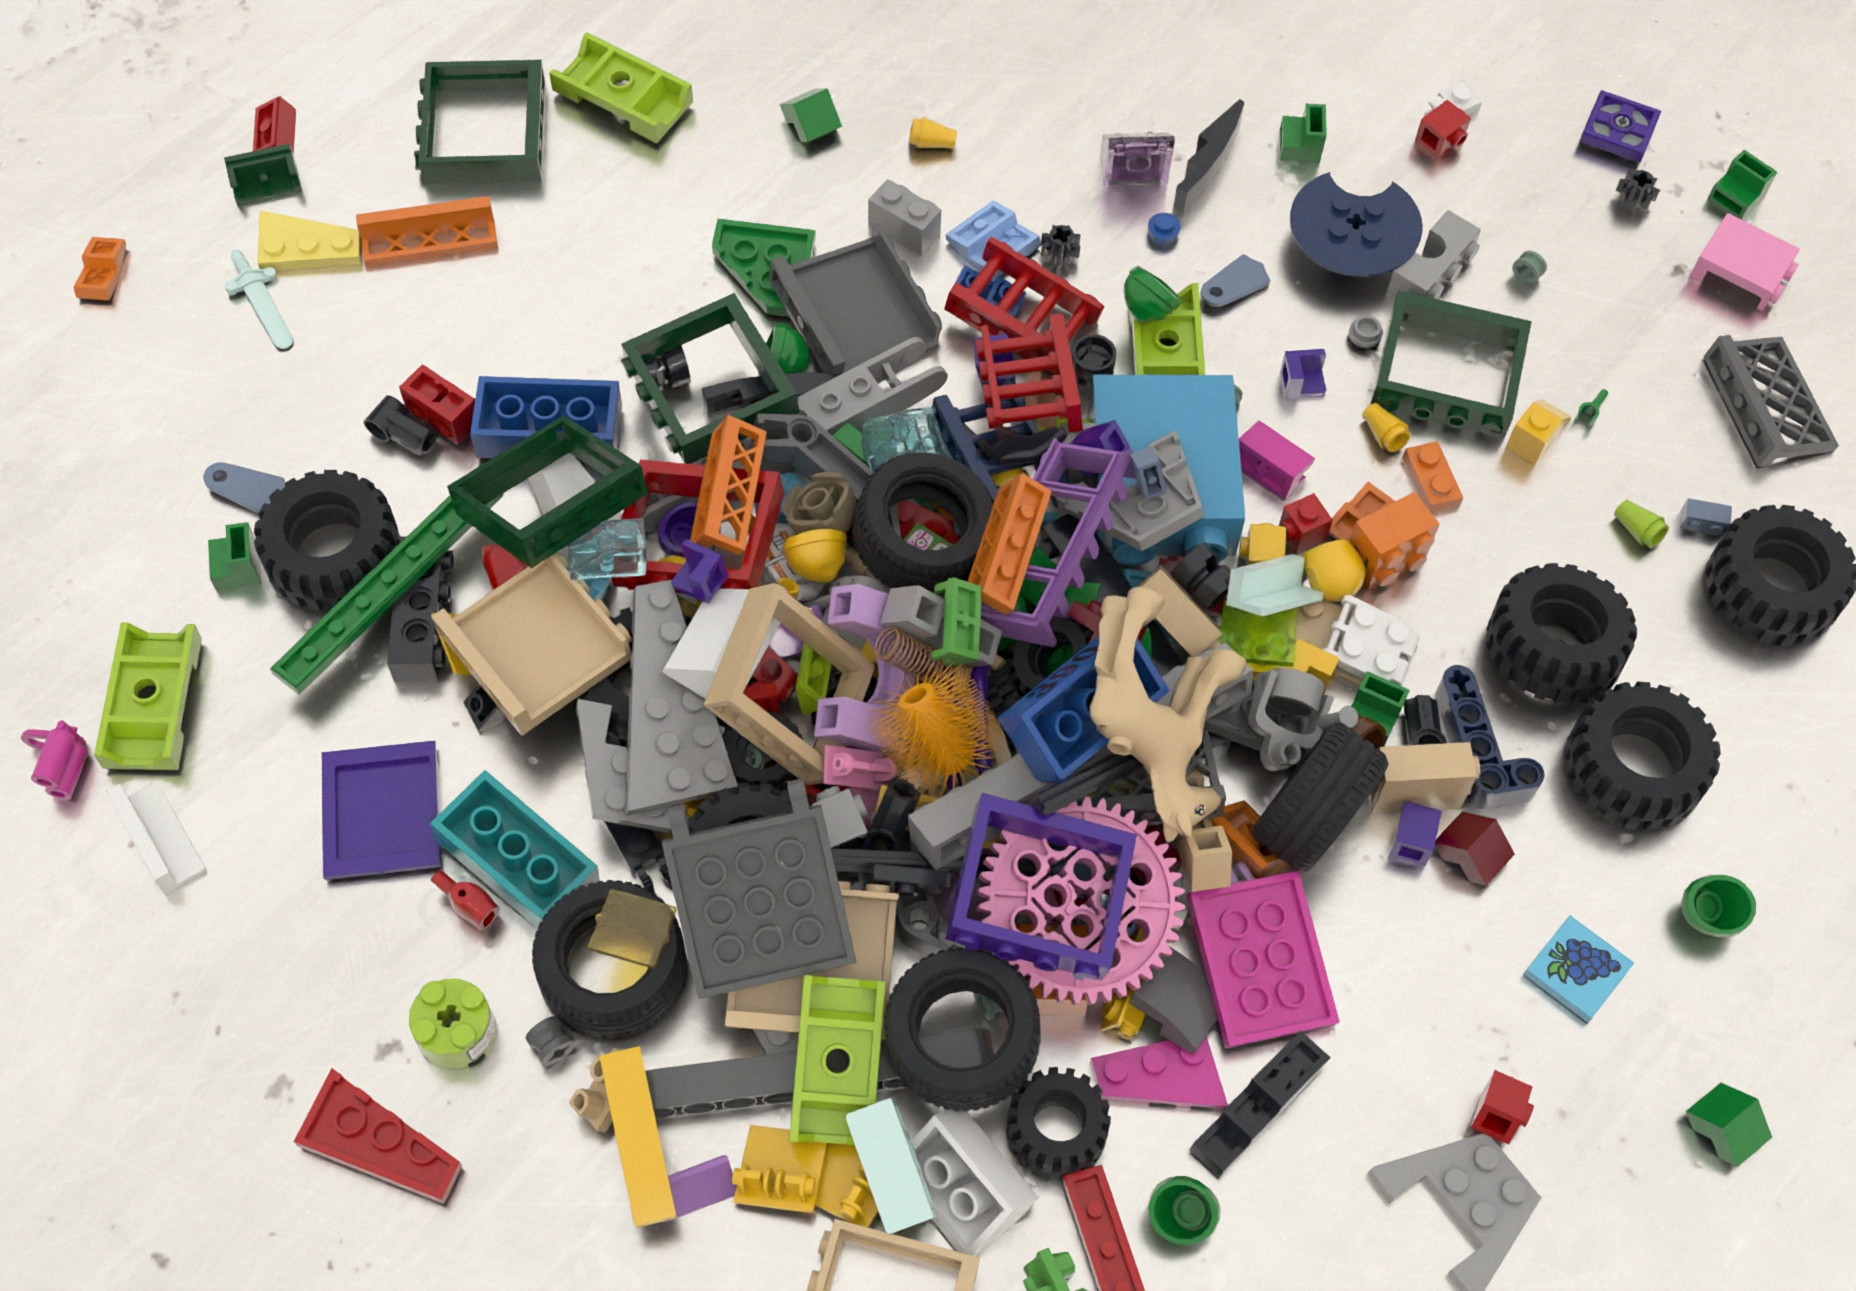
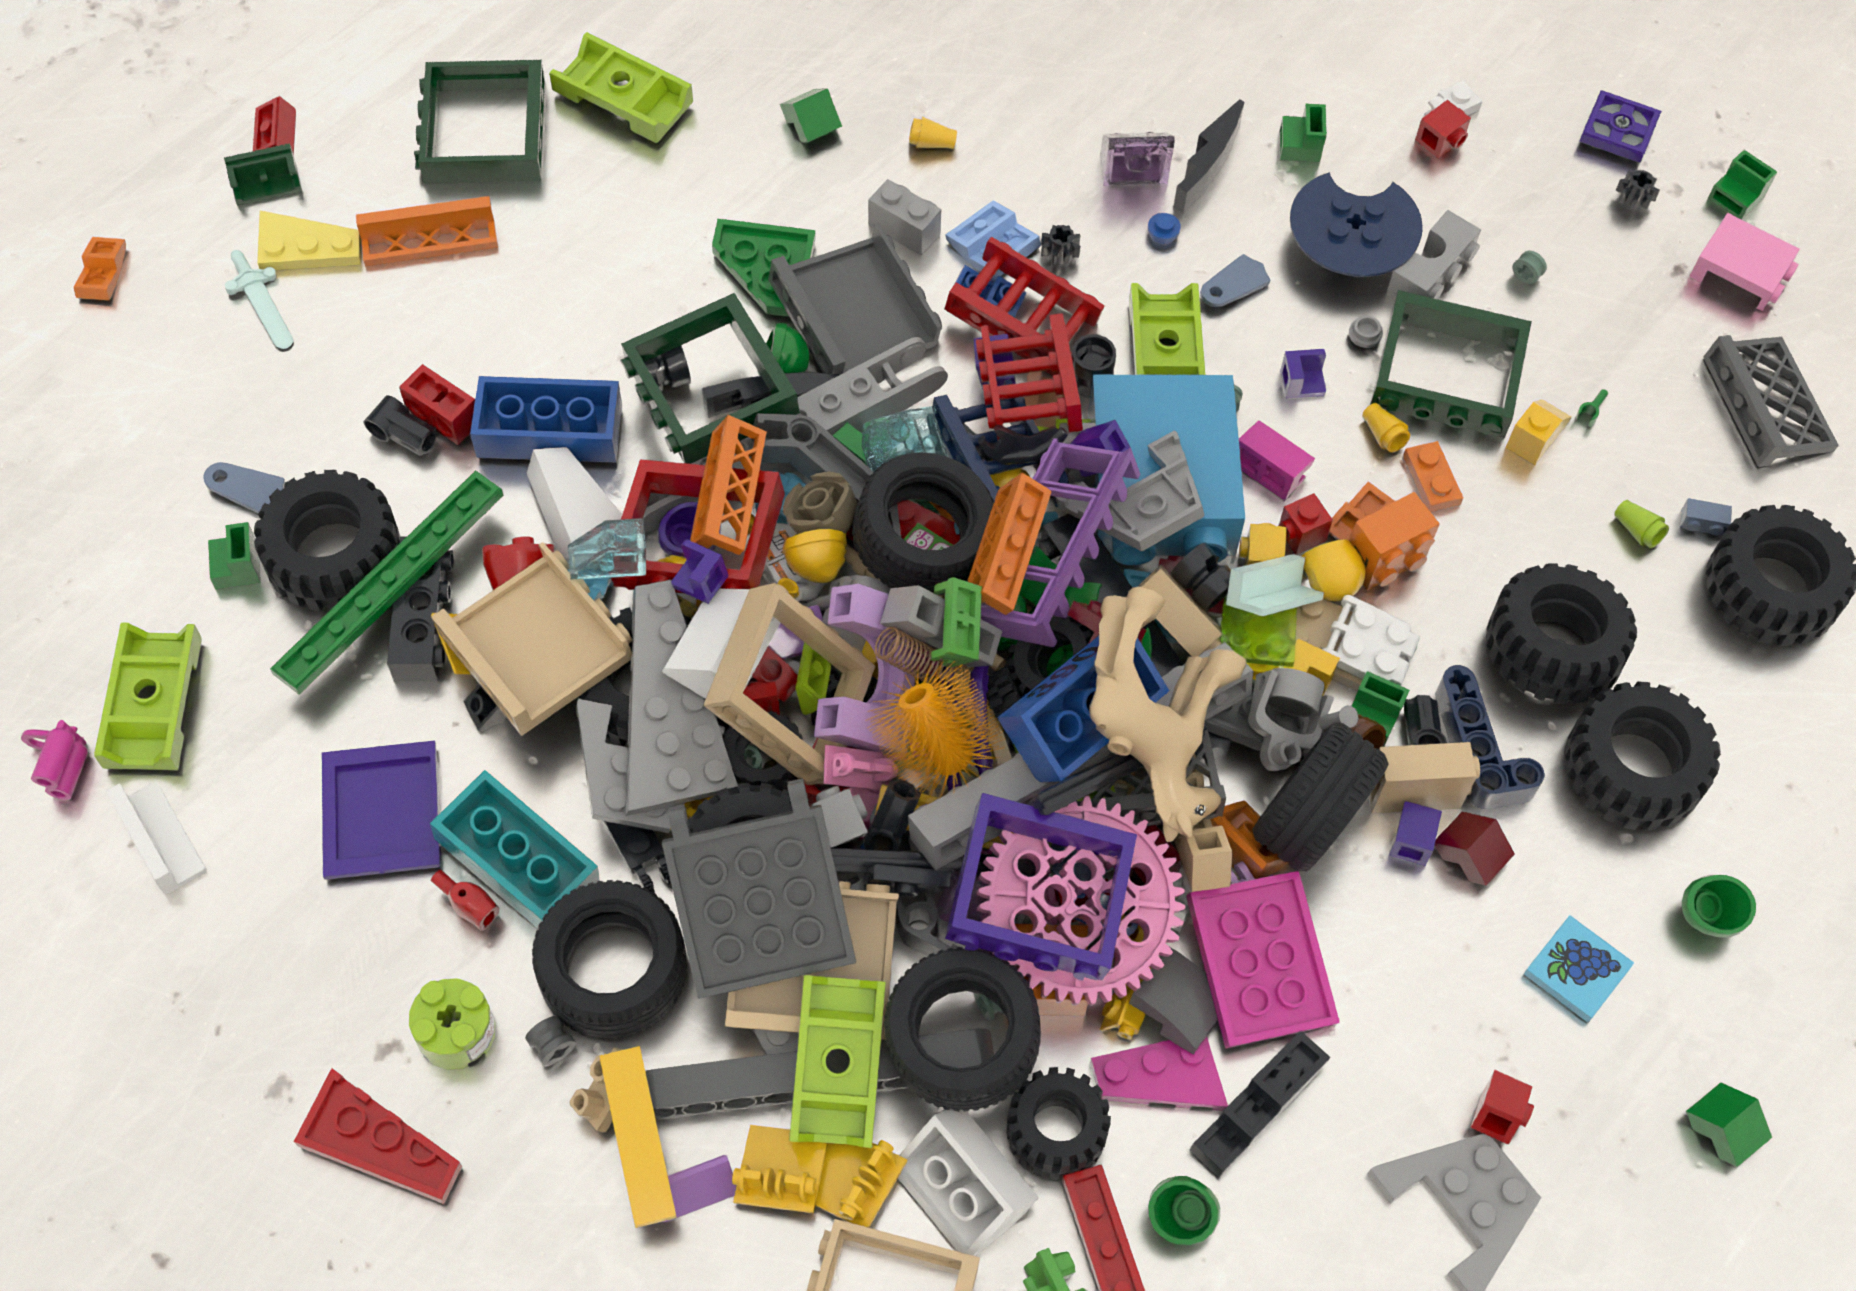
(556, 529): dark green window -> none
(632, 928): clear yellow piece -> none
(891, 1165): light aqua panel -> none
(1148, 296): green hat -> none
(1148, 473): sand blue piece -> none

